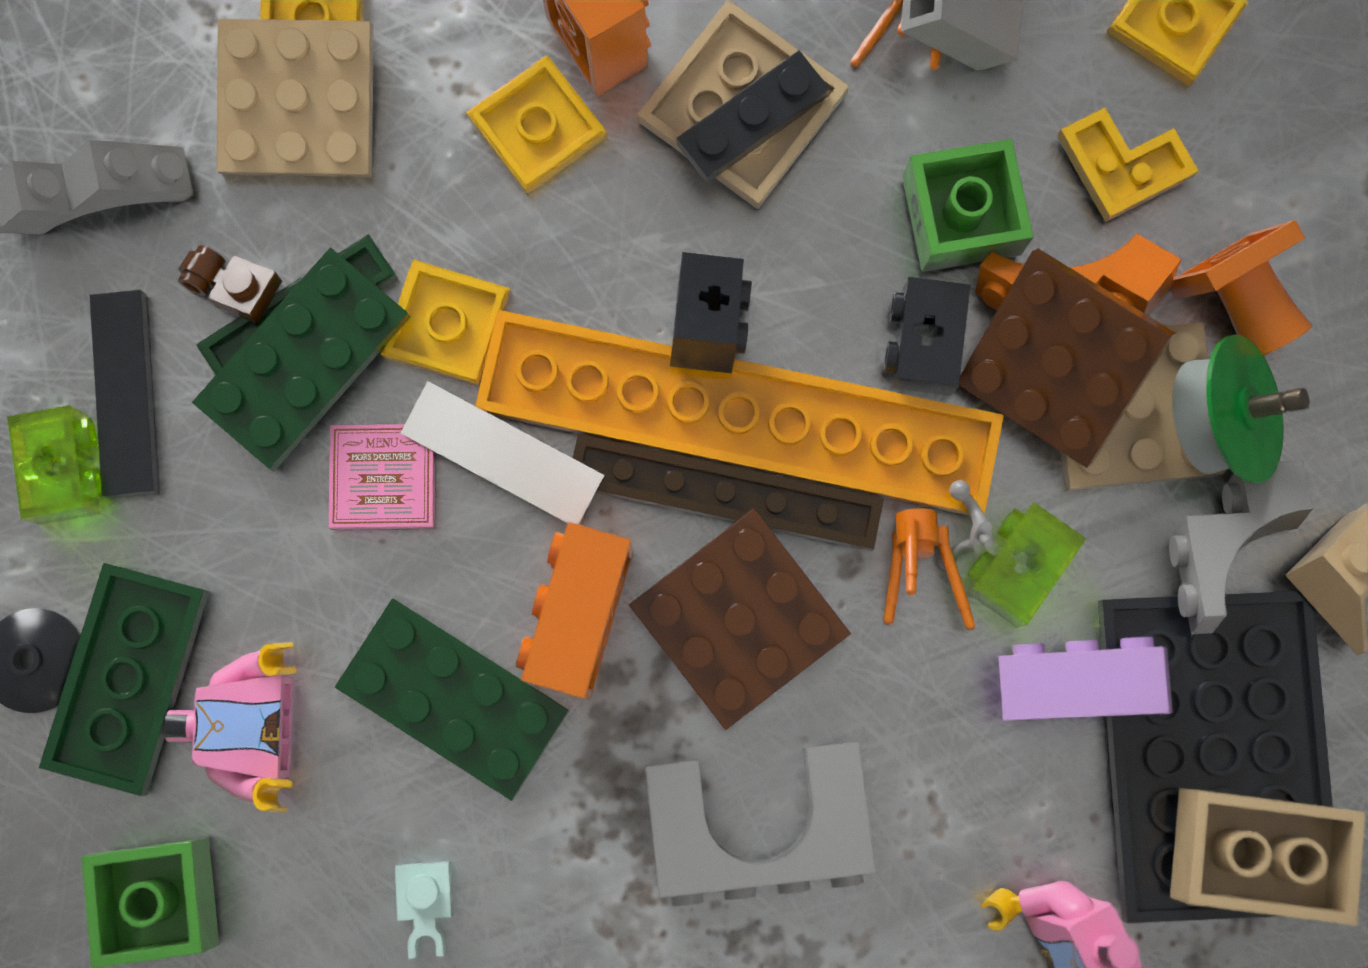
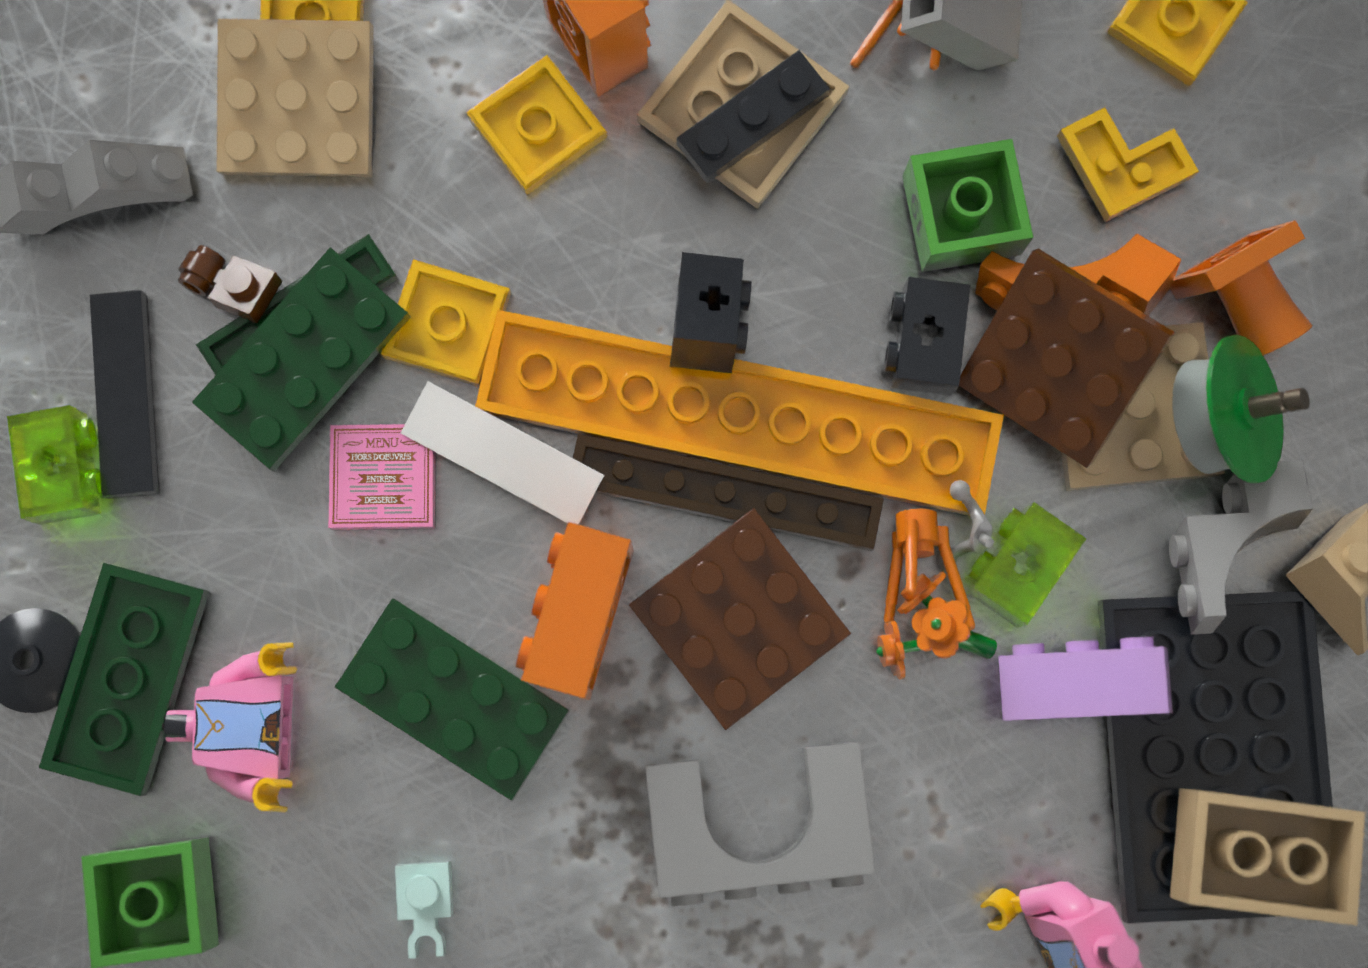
(940, 629): none -> orange plant

